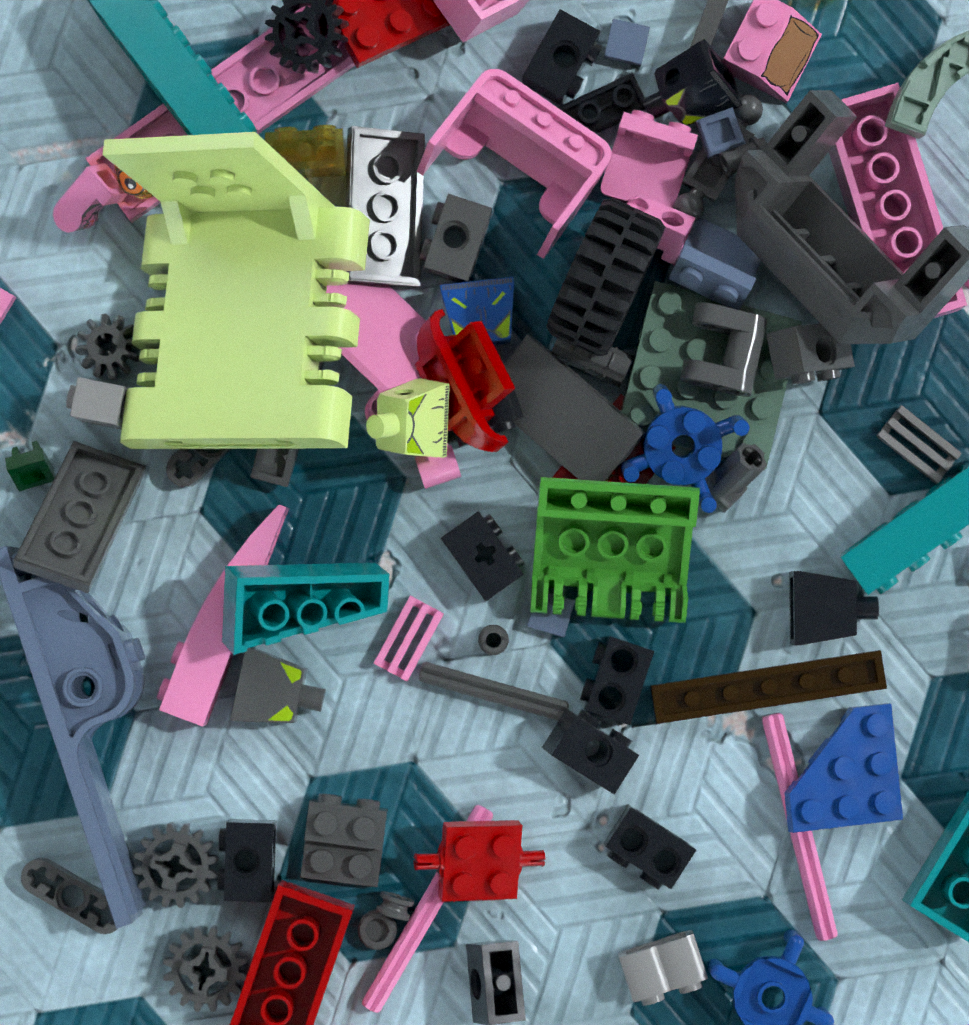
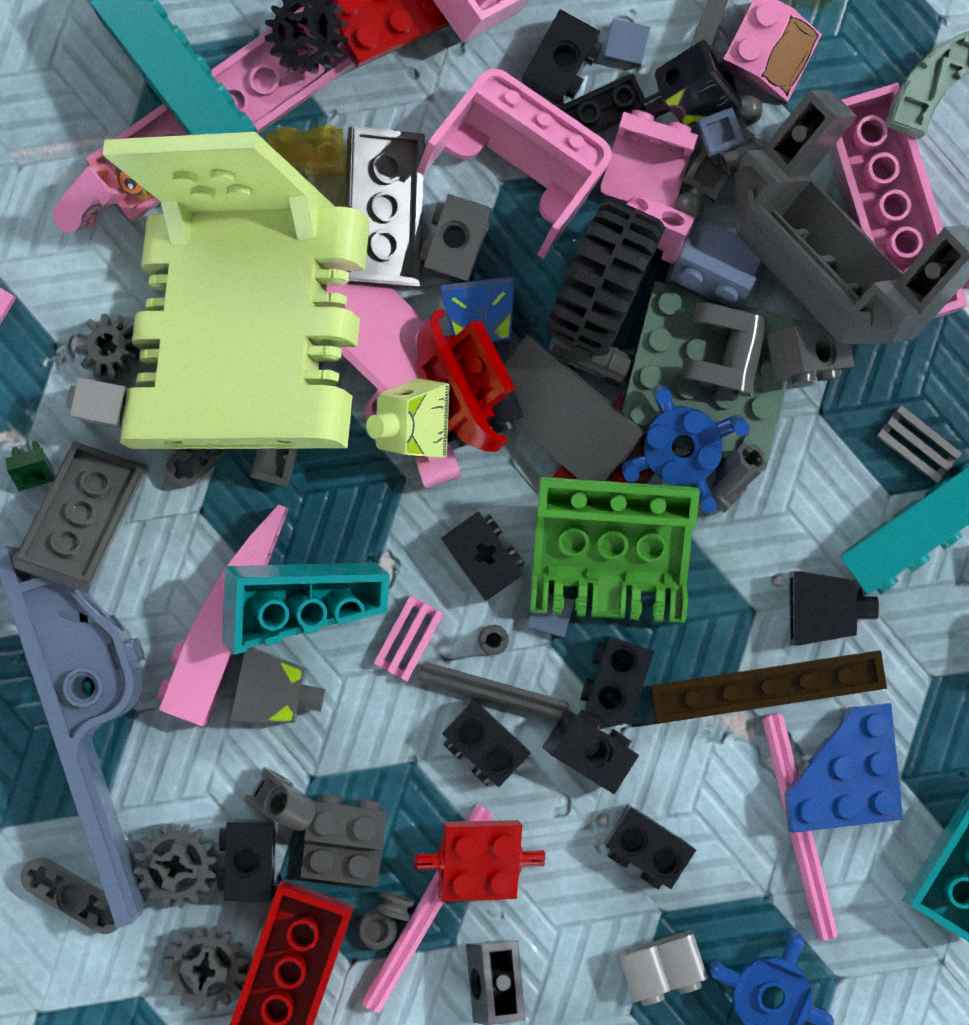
(281, 801): none -> dark grey piece
(492, 736): none -> black brick

